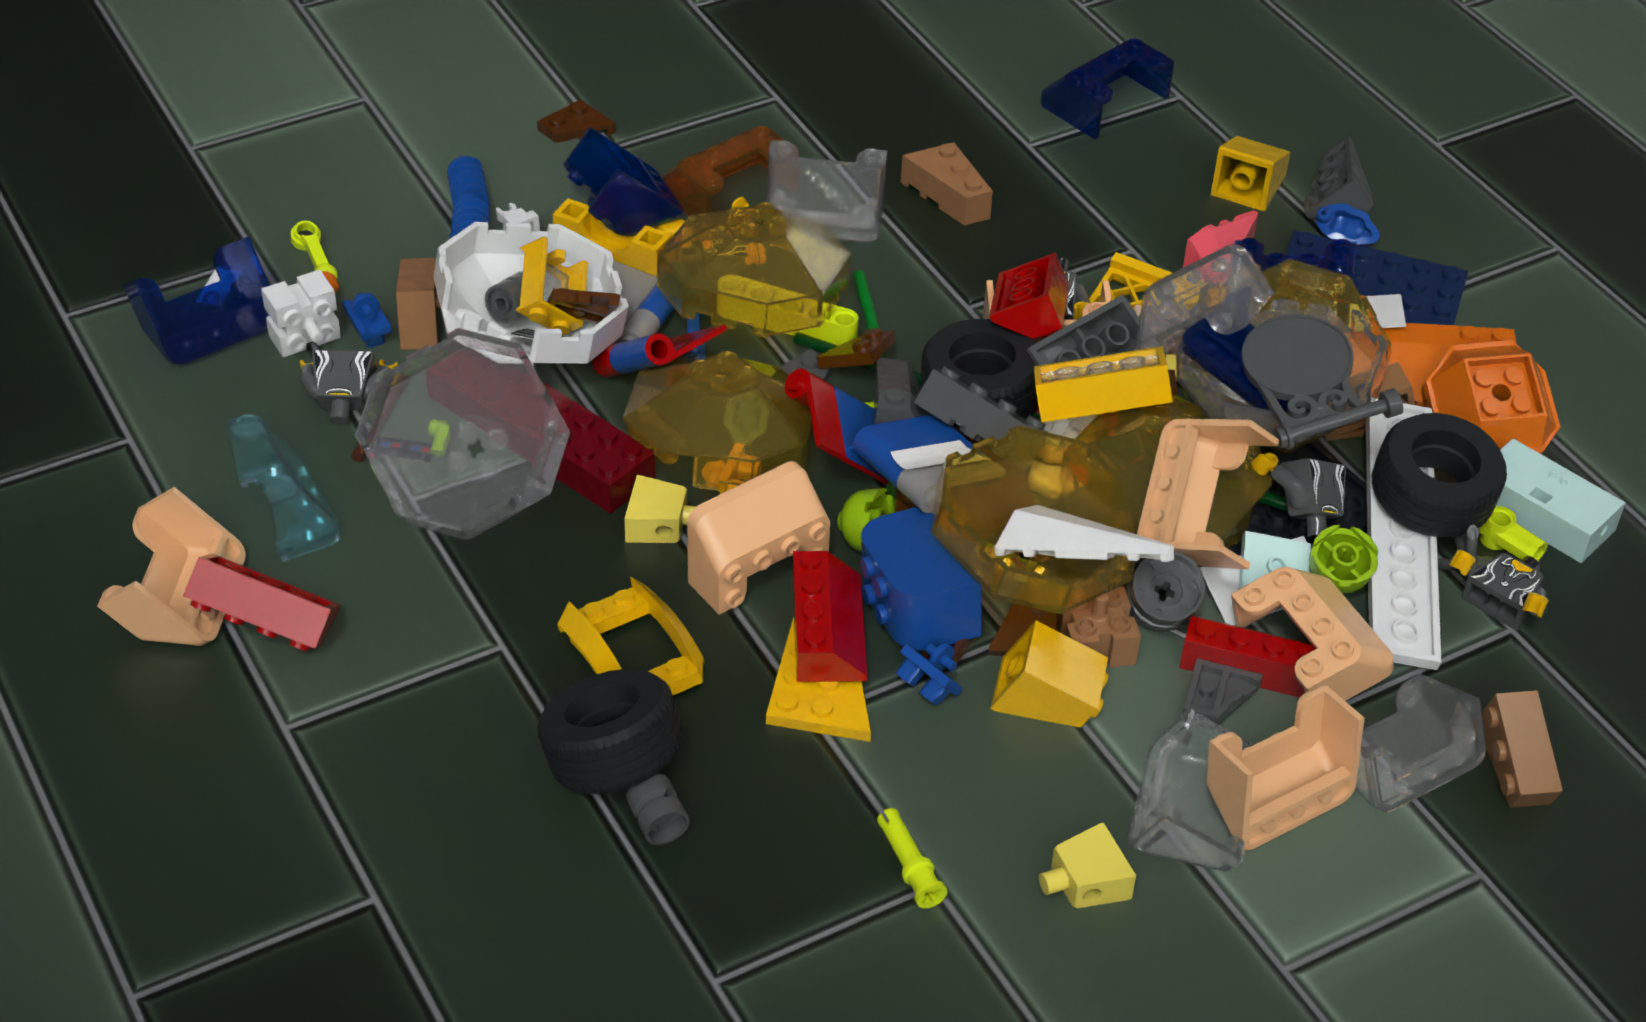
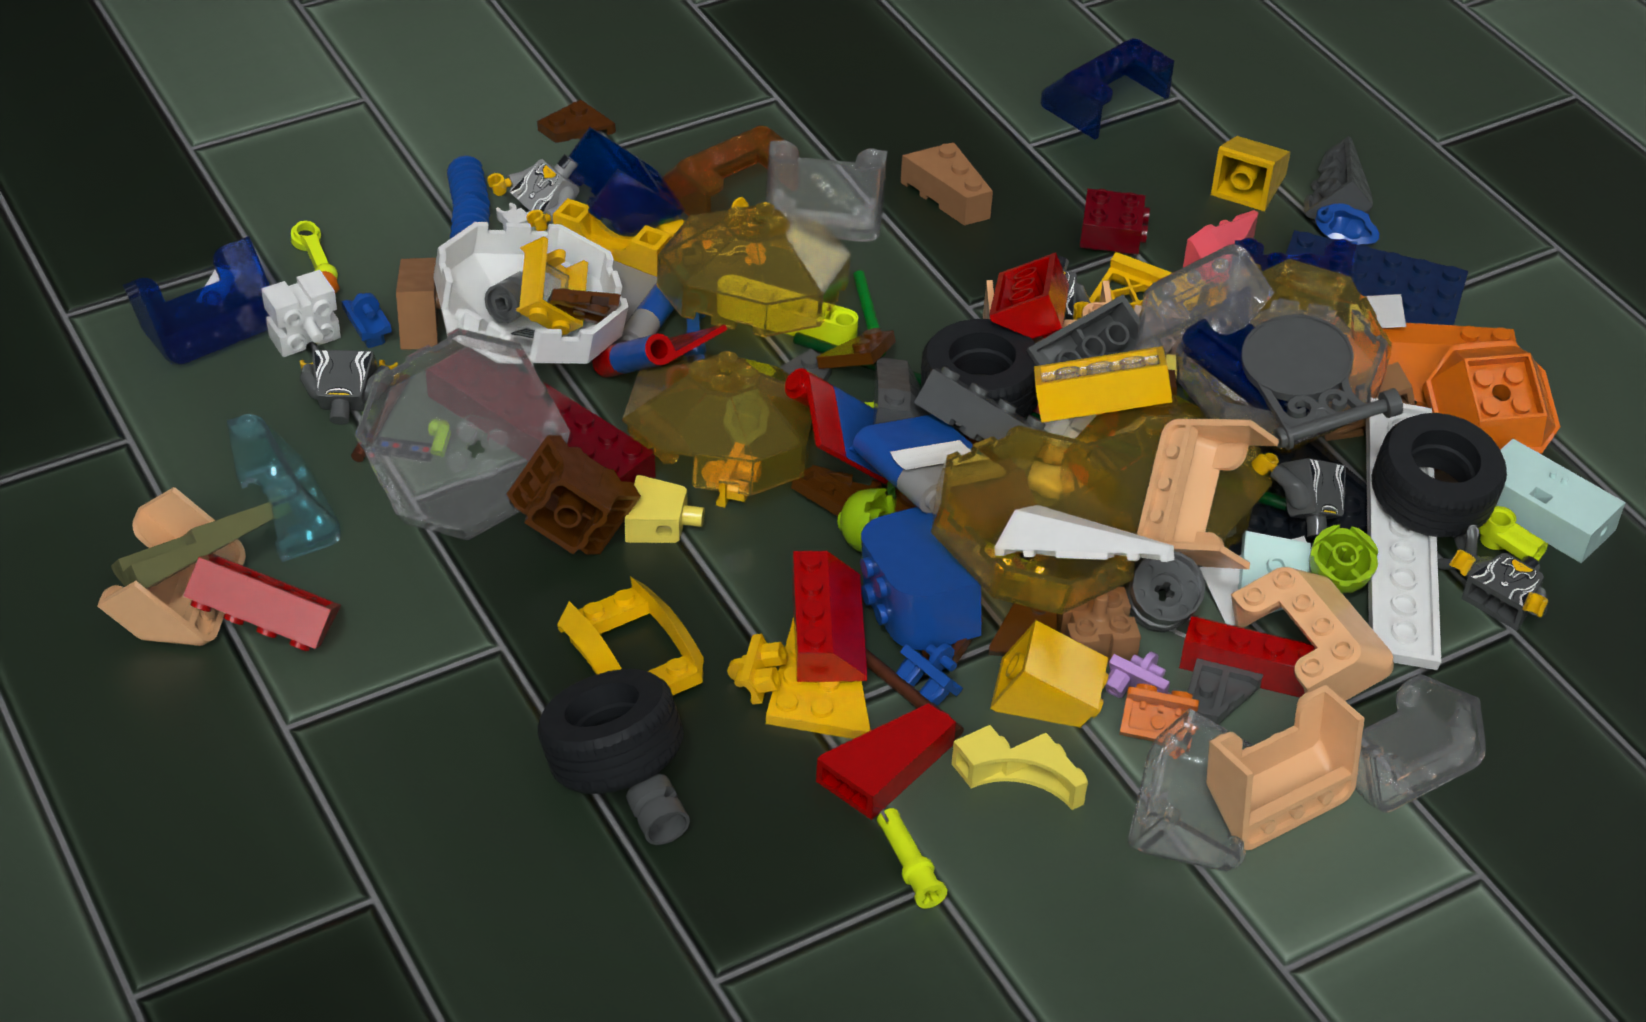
(167, 559): none -> olive wedge
(539, 188): none -> torso
(572, 497): none -> reddish brown slope
(752, 530): light nougat windscreen -> none
(756, 668): none -> yellow hips
(829, 487): none -> reddish brown wing
(887, 759): none -> red slope
(901, 685): none -> copper bar
(1041, 762): none -> light yellow arch
(1089, 870): light yellow torso -> none
(1114, 221): none -> dark red brick
(1133, 672): none -> lavender hips
(1151, 712): none -> orange bracket
(1521, 749): medium nougat wedge -> none

